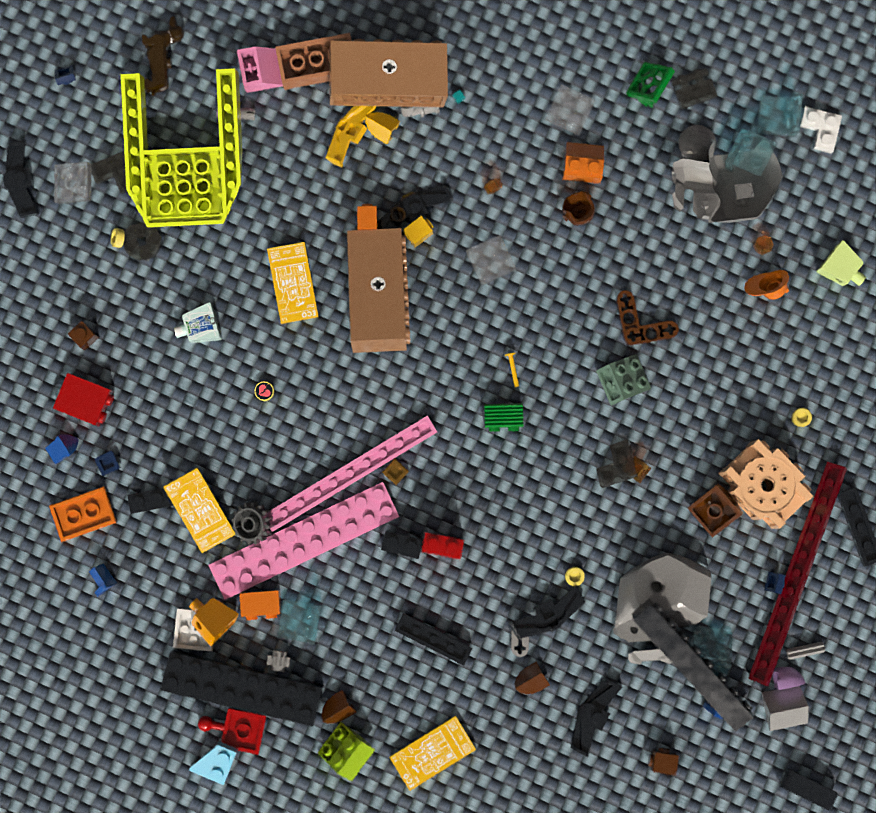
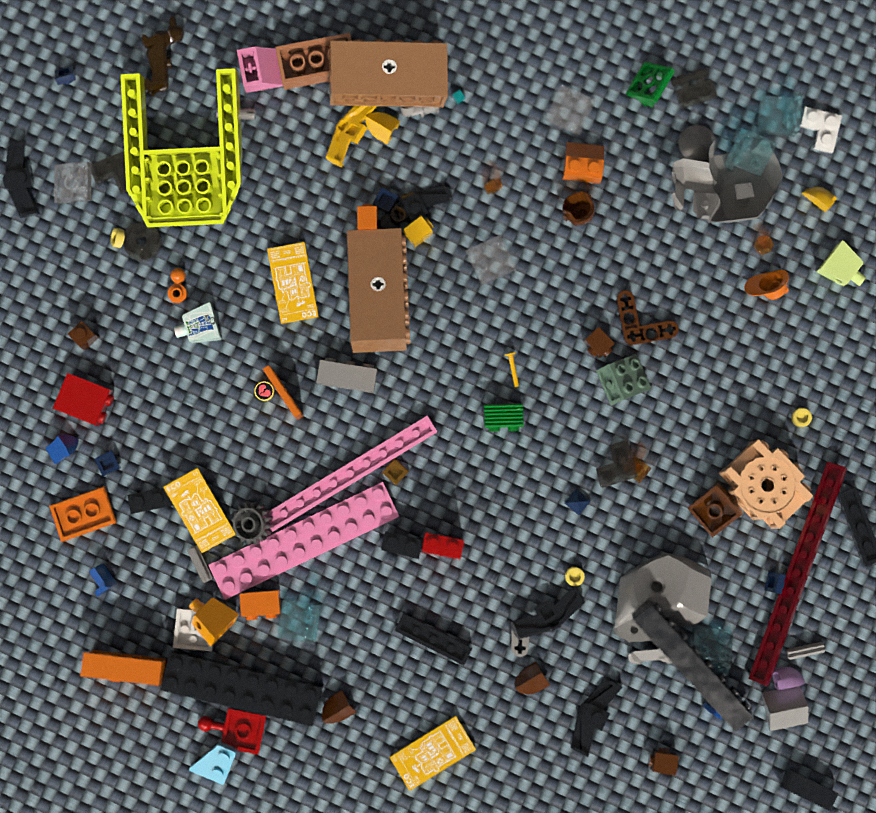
(123, 667): none -> orange brick
(178, 276): none -> orange plate
(200, 564): none -> light grey axle
(278, 661): light grey gear -> none
(283, 392): none -> orange tile
(346, 751): lime slope -> none
(347, 375): none -> light grey brick
(385, 200): none -> dark blue plate
(577, 502): none -> dark blue slope
(599, 343): none -> reddish brown brick
(820, 197): none -> yellow brick

